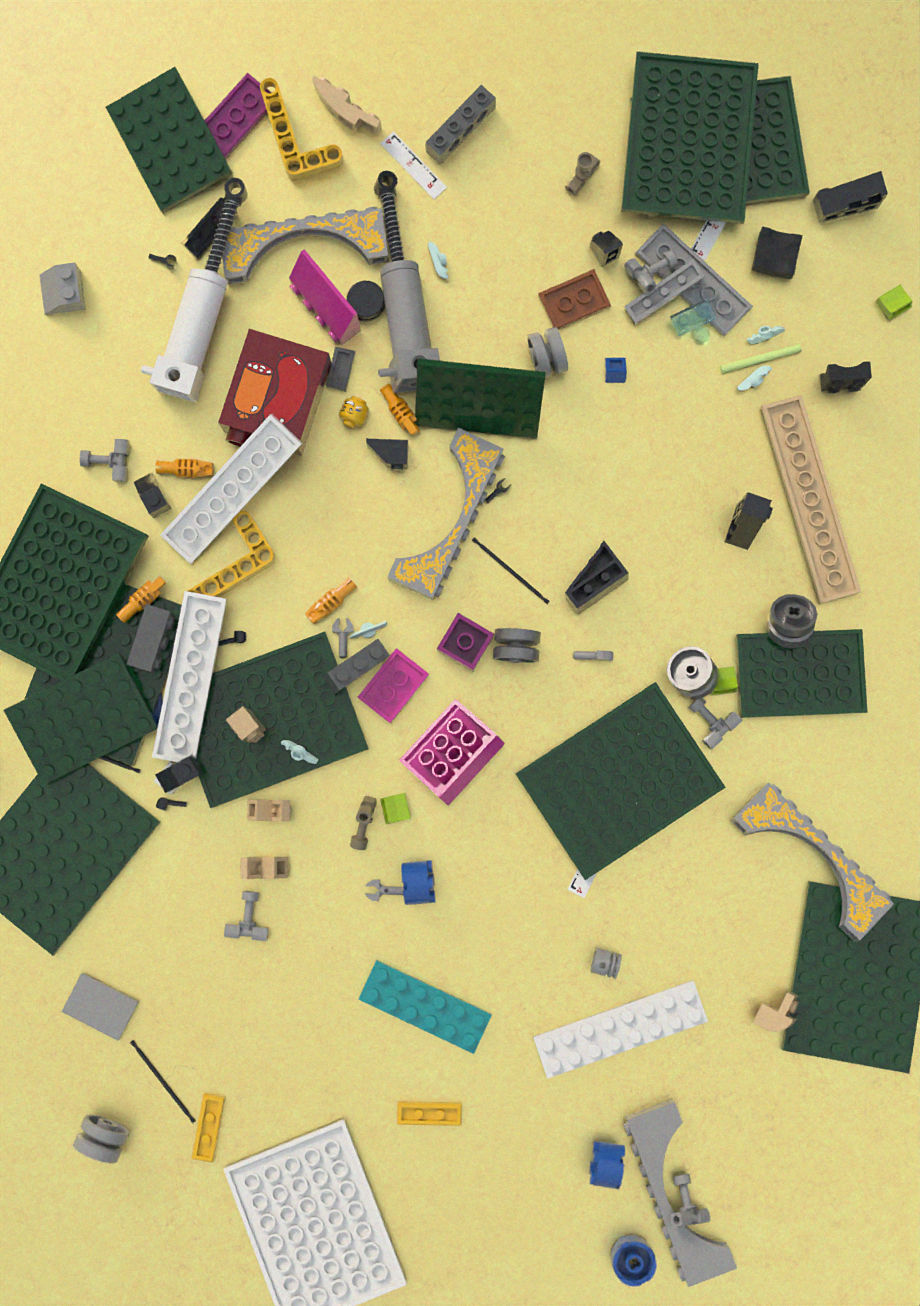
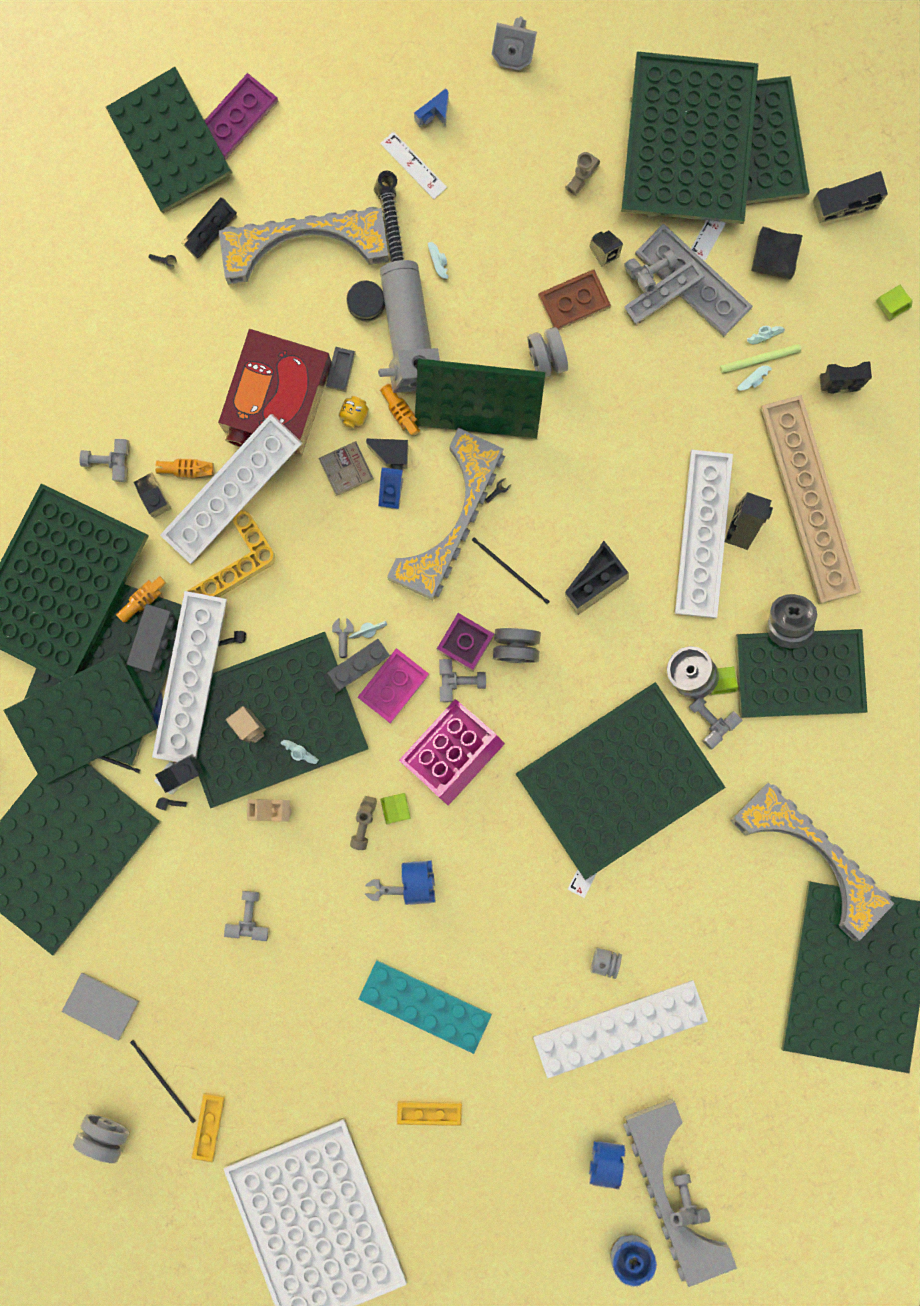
(62, 289): light grey slope -> none
(197, 313): white piece -> none
(264, 867): tan brick -> none
(287, 138): yellow beam -> none
(324, 299): dark pink slope -> none
(330, 601): light orange hinge -> none
(338, 104): tan slope -> none
(346, 468): none -> dark tan tile
(390, 488): none -> blue slope
(436, 106): none -> blue slope
(450, 680): none -> light grey bar
(460, 124): dark grey brick -> none
(513, 44): none -> light grey piece
(595, 655): light grey bar -> none
(615, 370): blue slope -> none
(694, 318): clear light blue plate -> none
(703, 534): none -> white plate
(777, 1019): tan brick -> none

